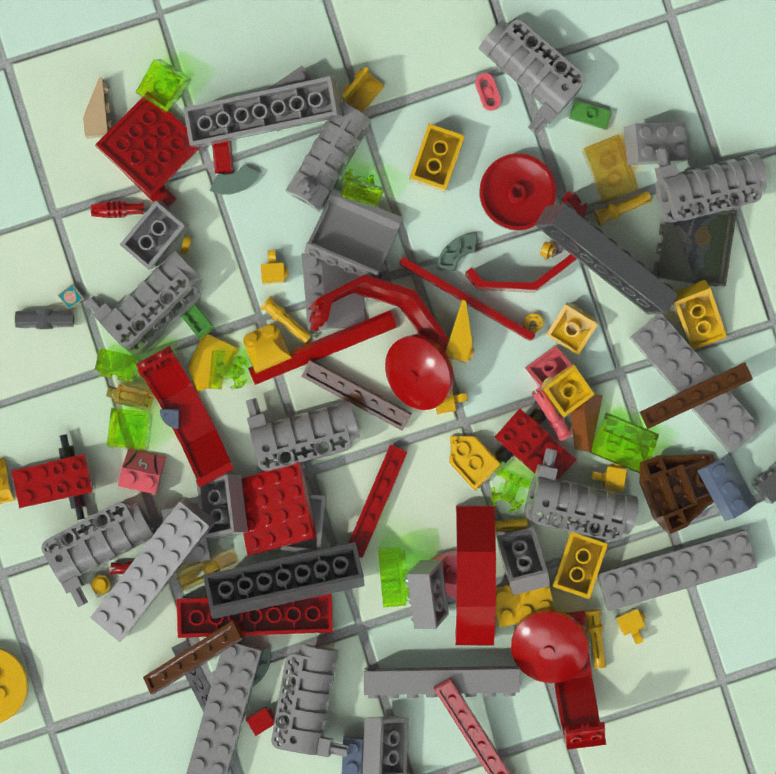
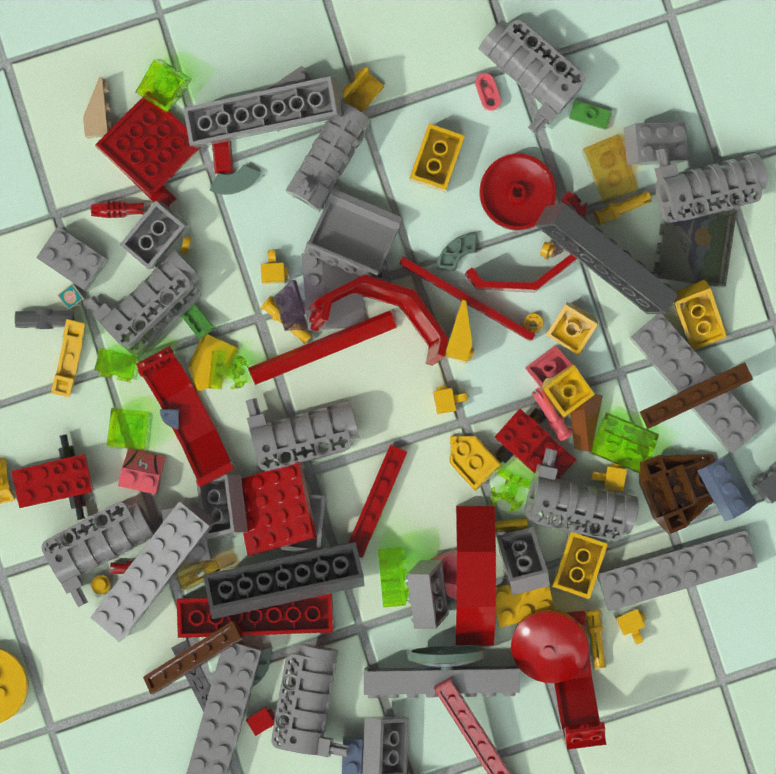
(69, 358): none -> yellow slope
(72, 259): none -> light grey brick
(136, 398): clear yellow torso -> none
(266, 347): yellow slope -> none
(291, 307): none -> clear purple bracket
(356, 394): plate -> none
(361, 189): clear neon green piece -> none
(419, 372): red dish -> none
(446, 656): none -> sand green dish

